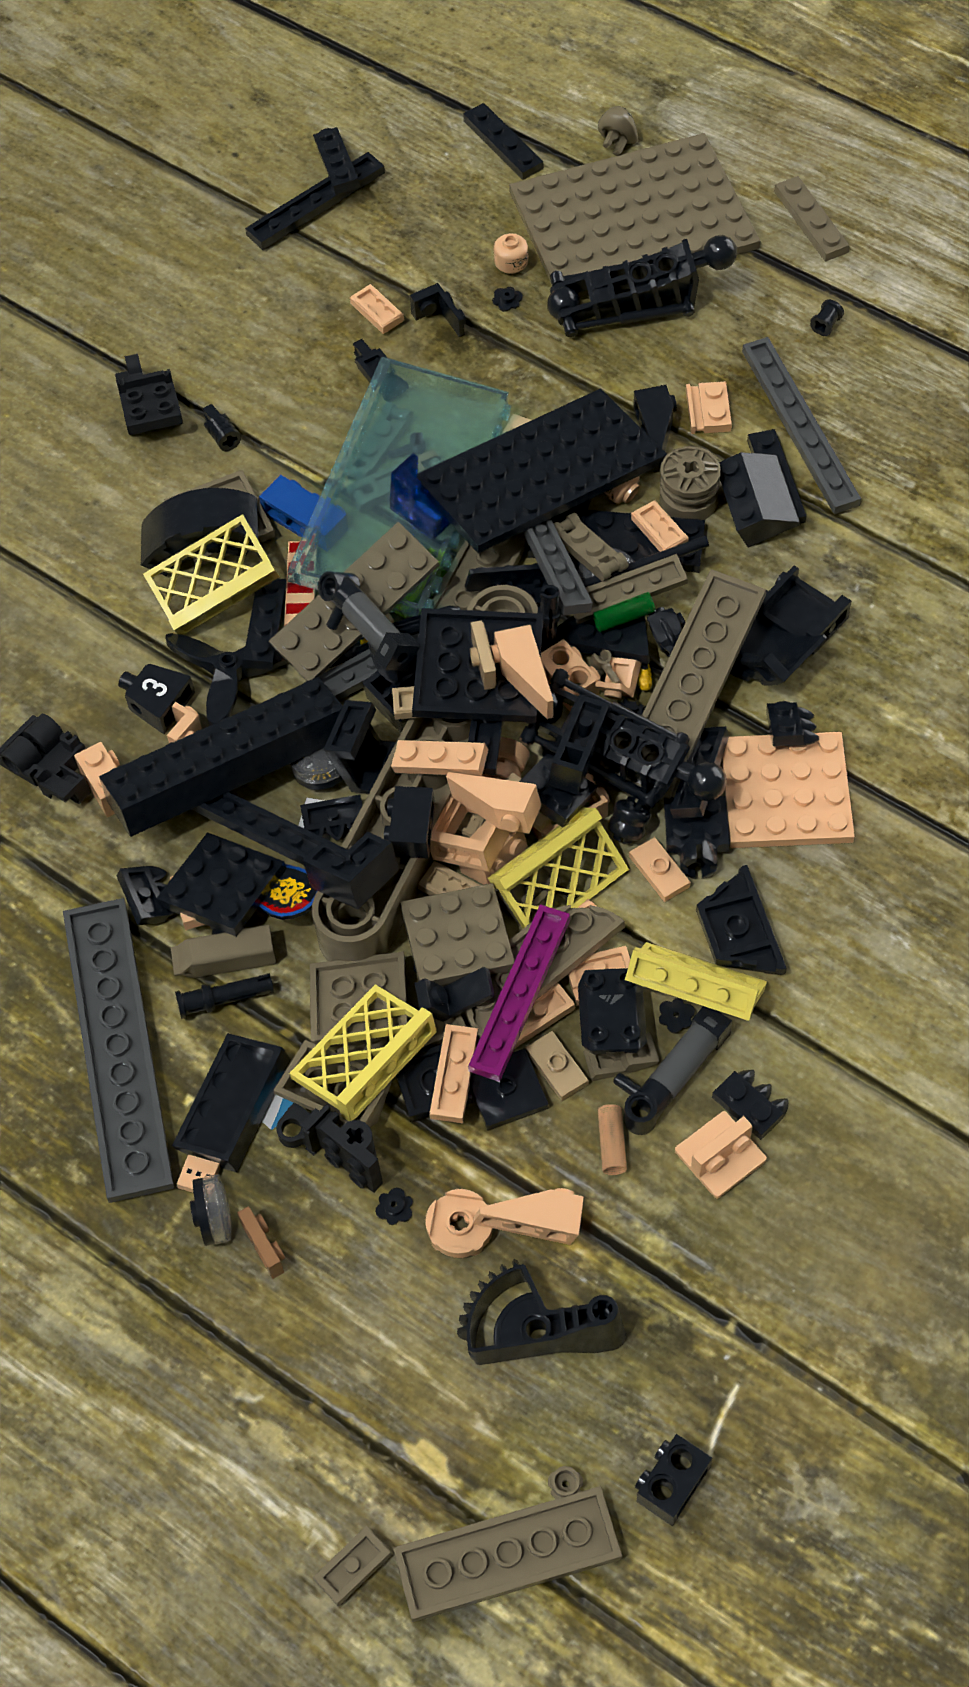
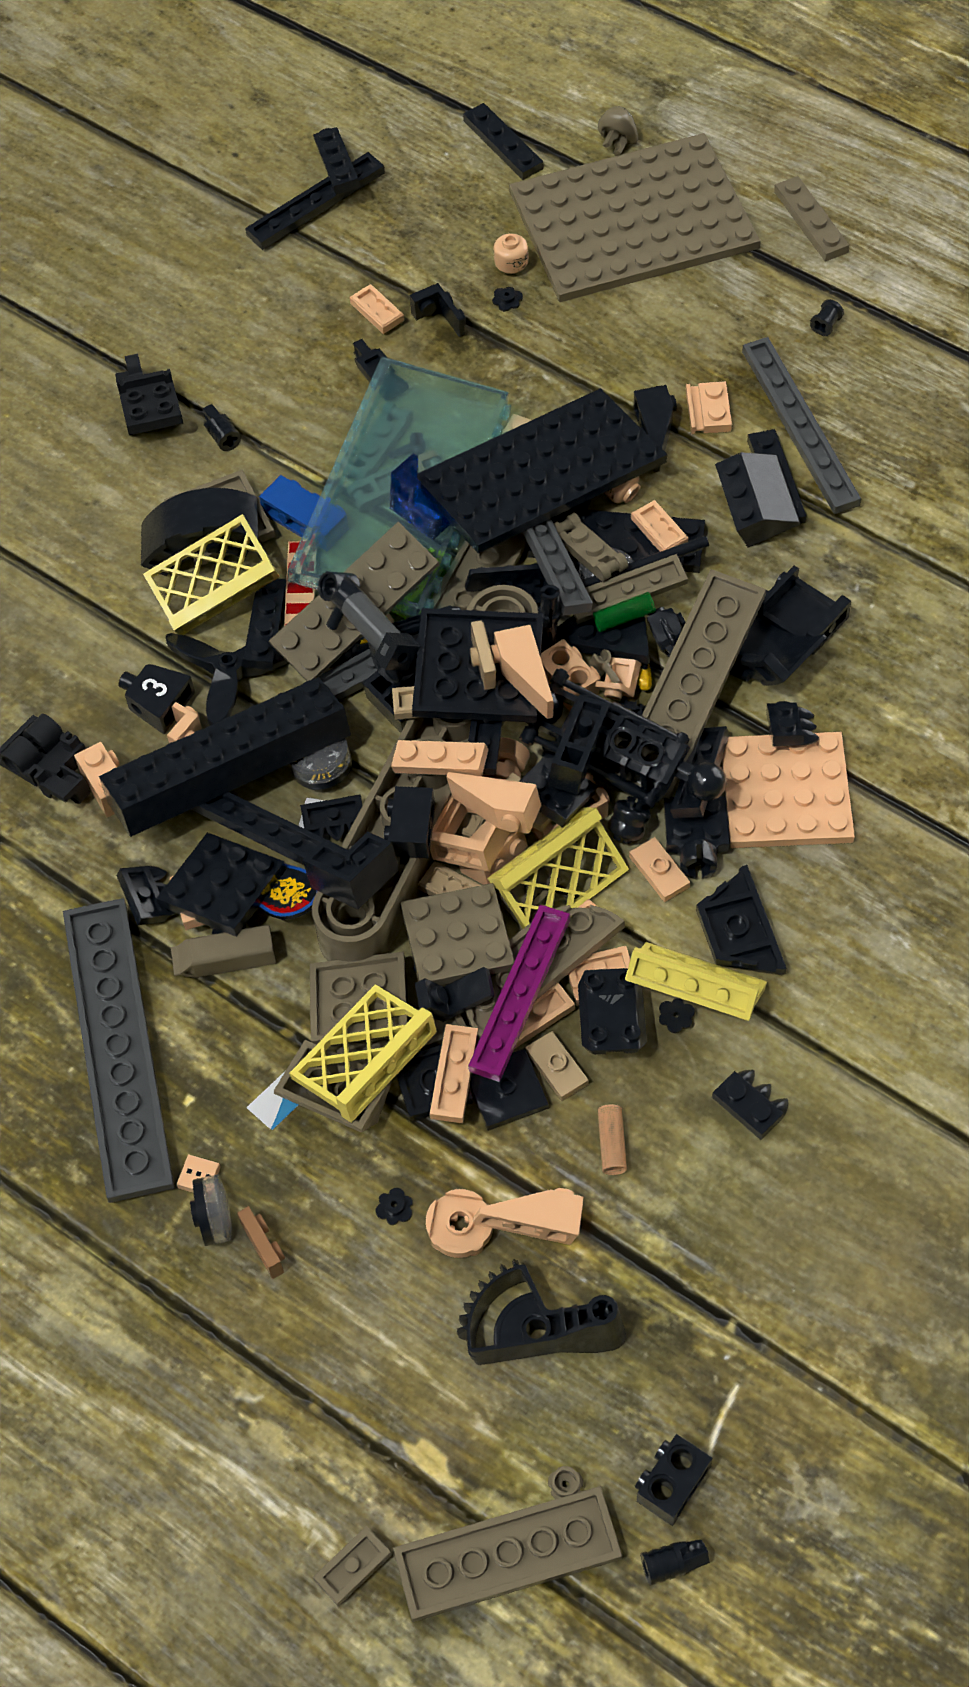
(209, 997): black pin -> none
(232, 1101): black slope -> none
(345, 1146): black plate -> none
(356, 746): black panel -> none
(610, 1064): dark tan slope -> none
(657, 284): black piece -> none
(673, 1560): none -> black hinge
(689, 483): dark tan wheel -> none
(707, 1033): piece -> none
(721, 1153): light nougat bracket -> none

